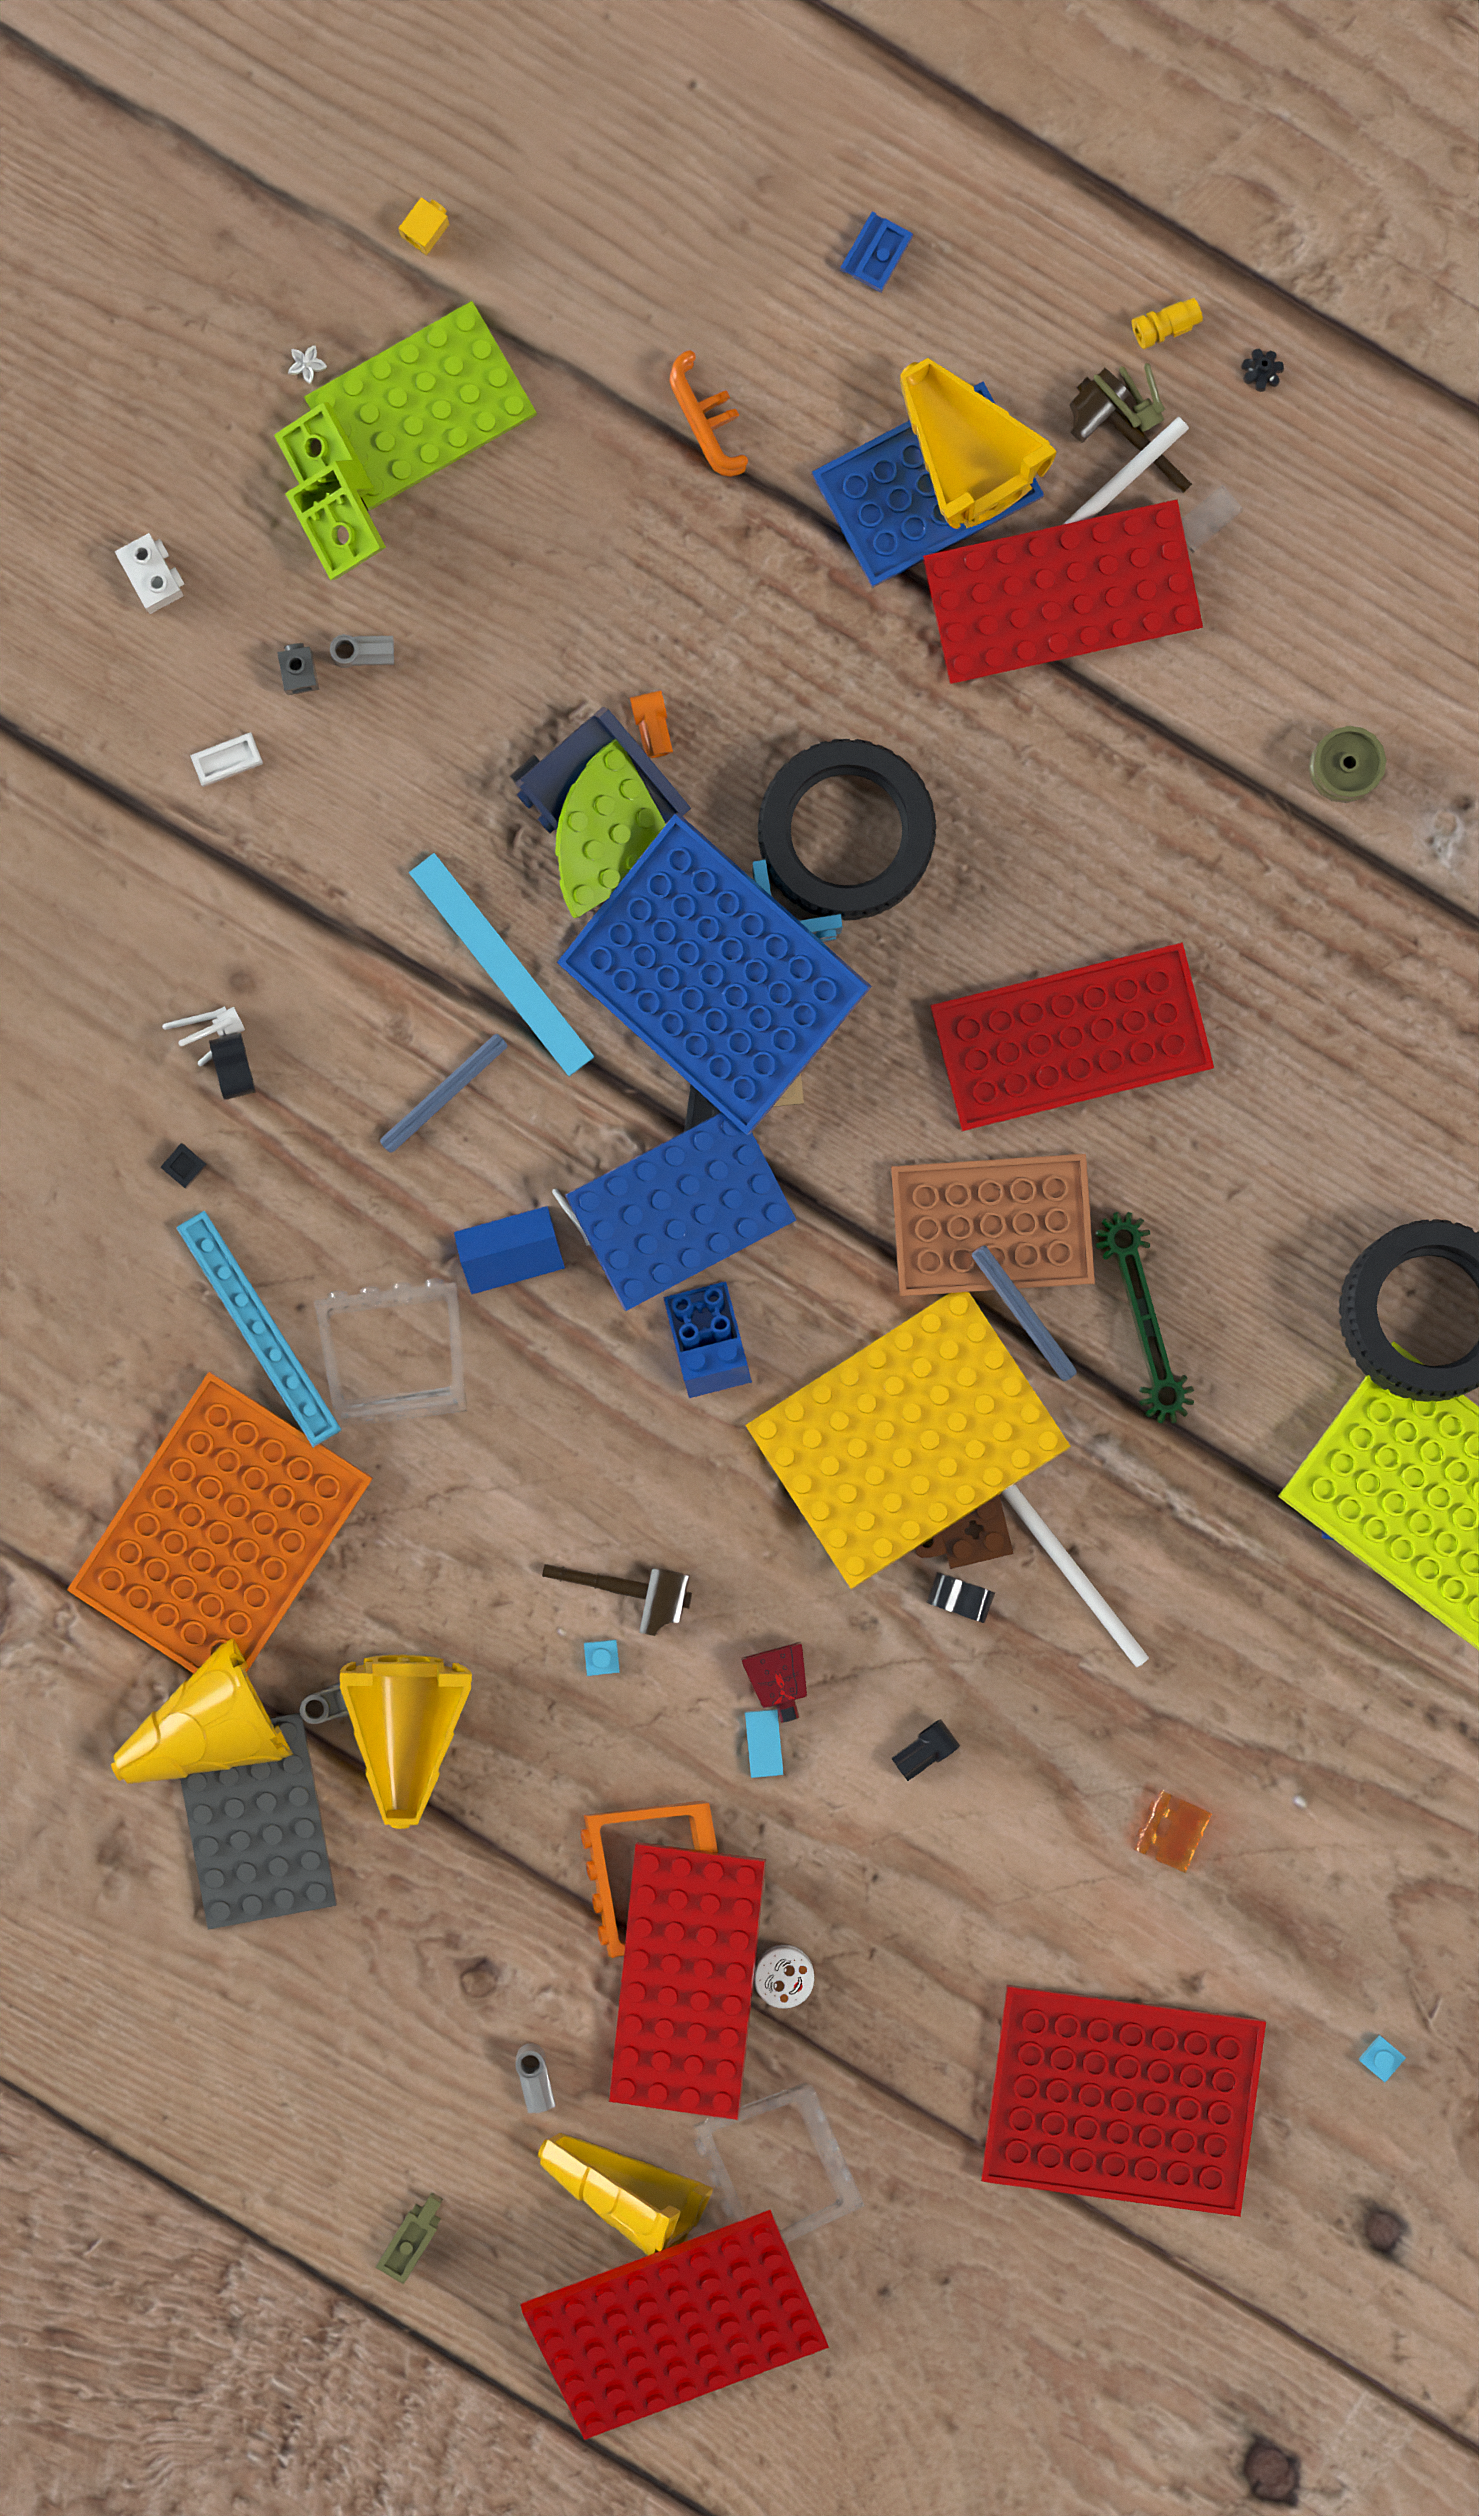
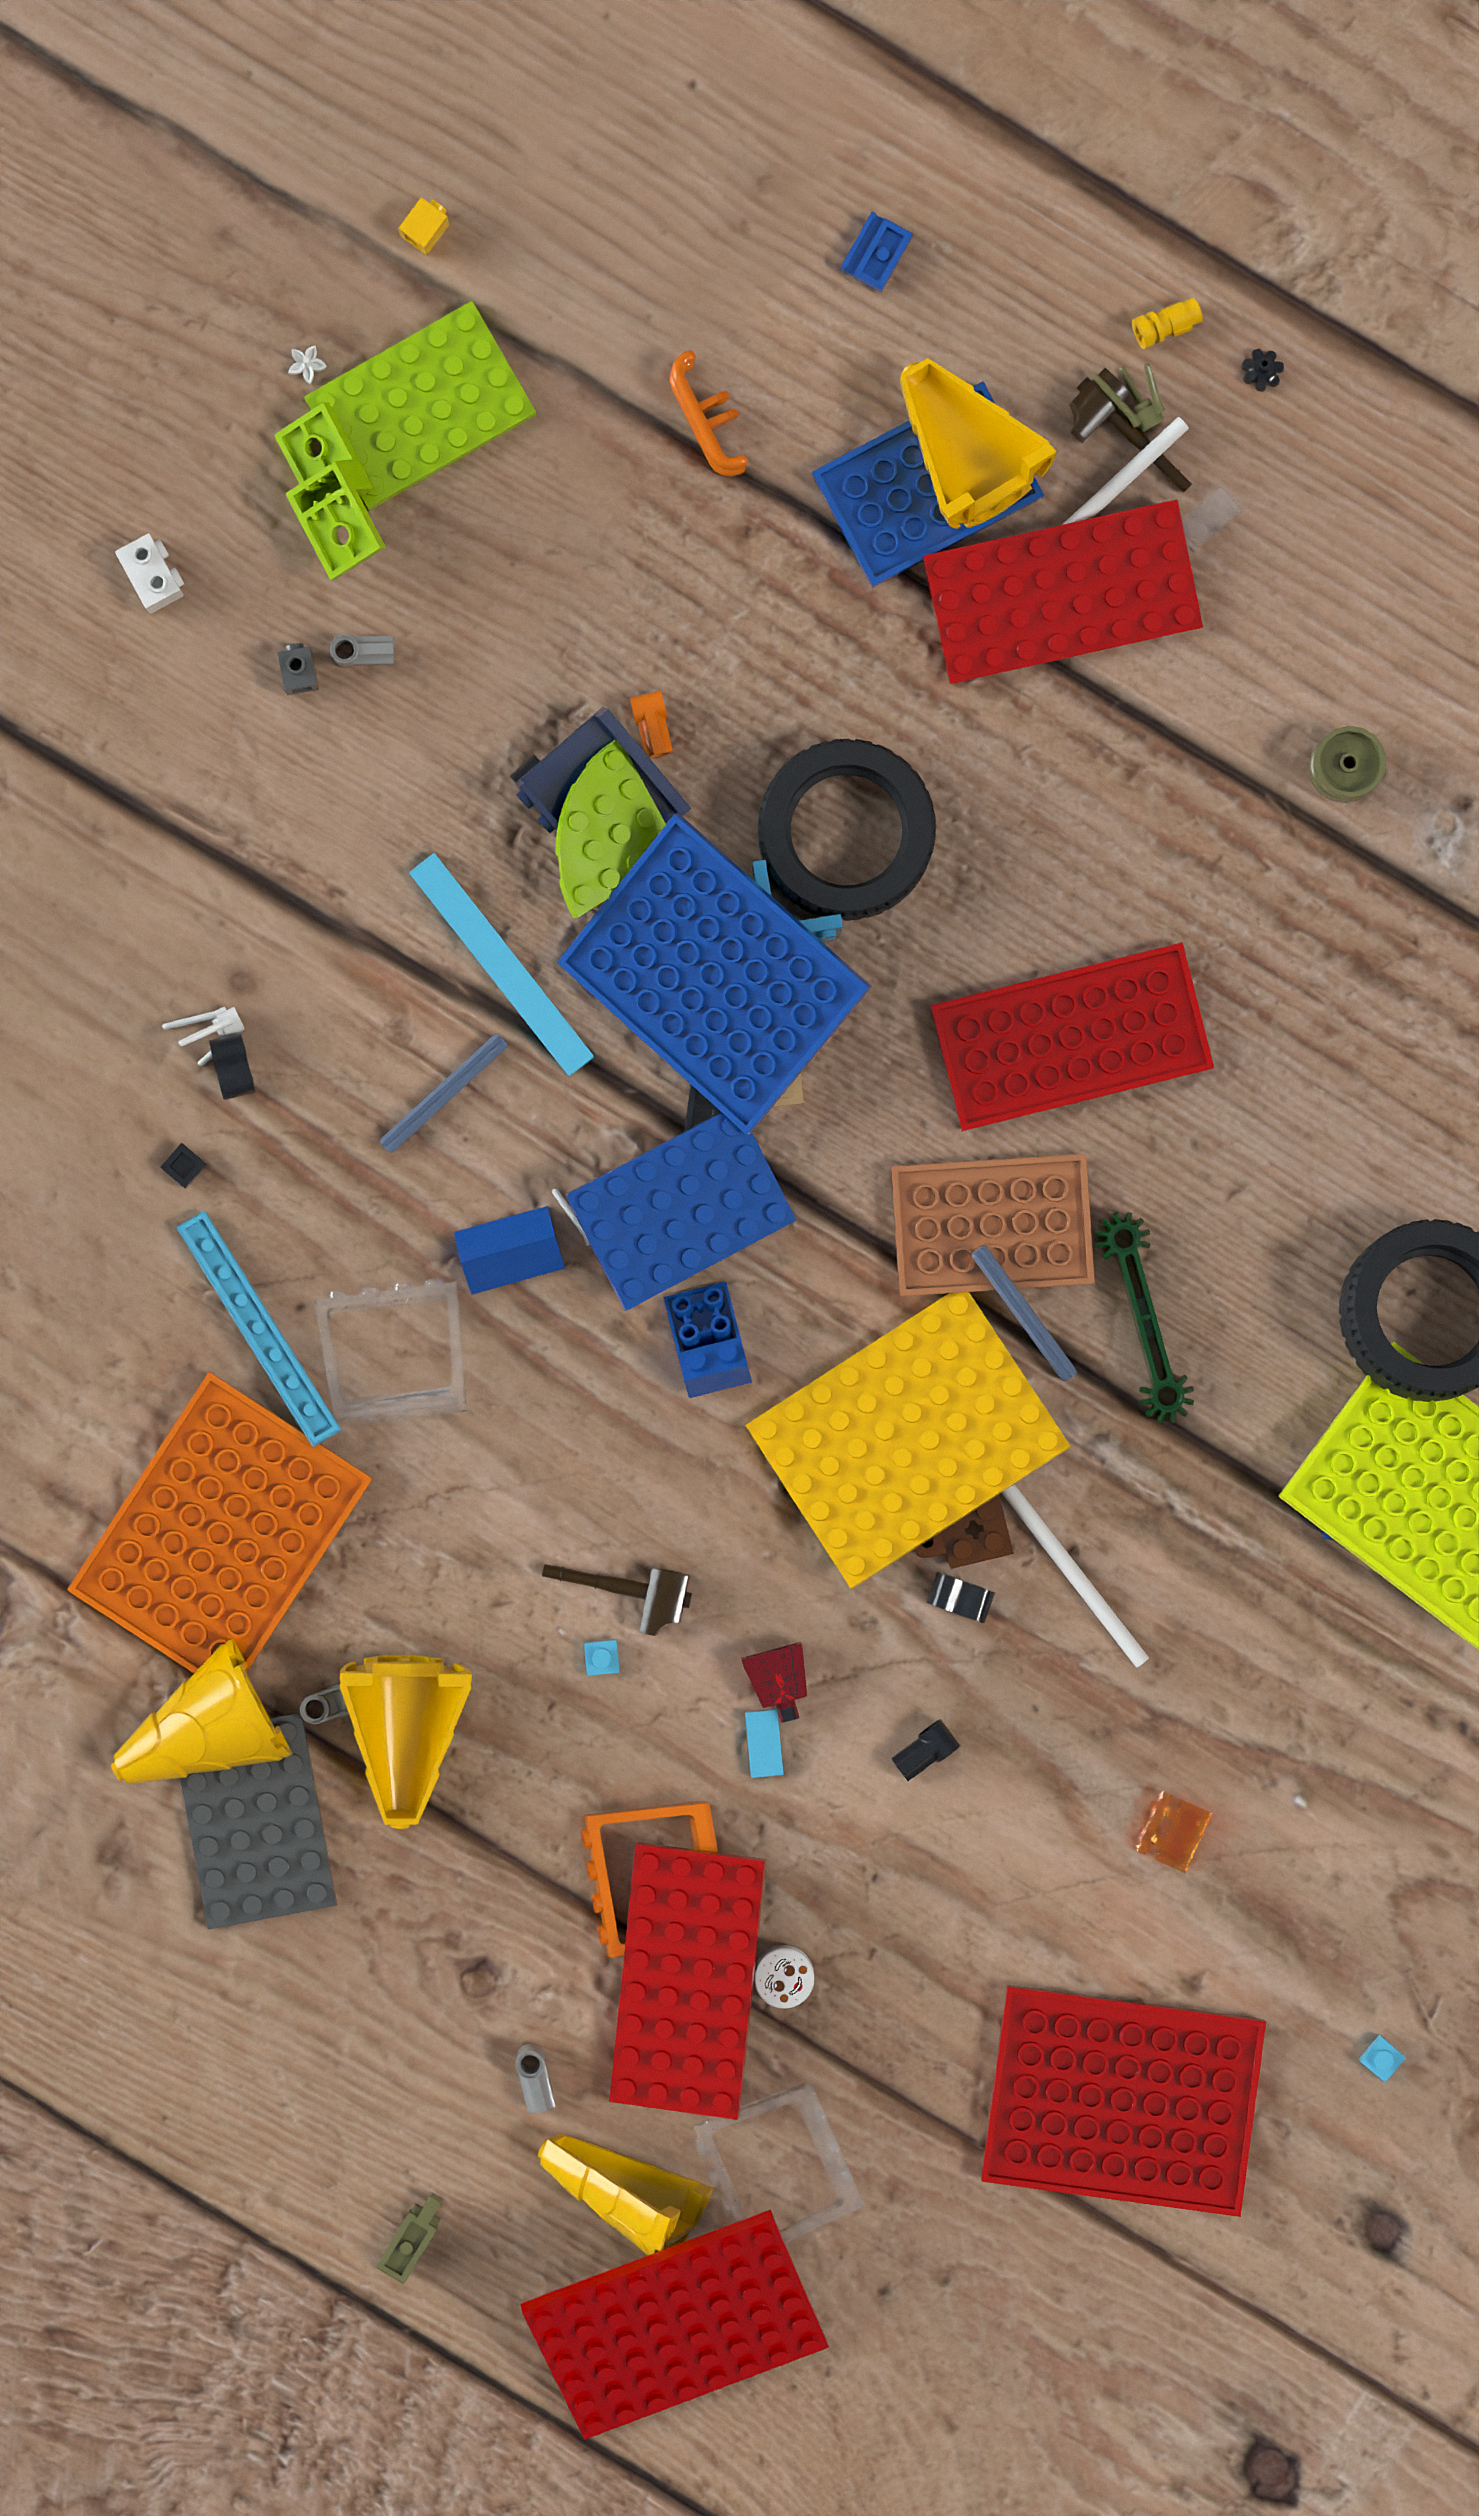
(226, 759): white tile -> none

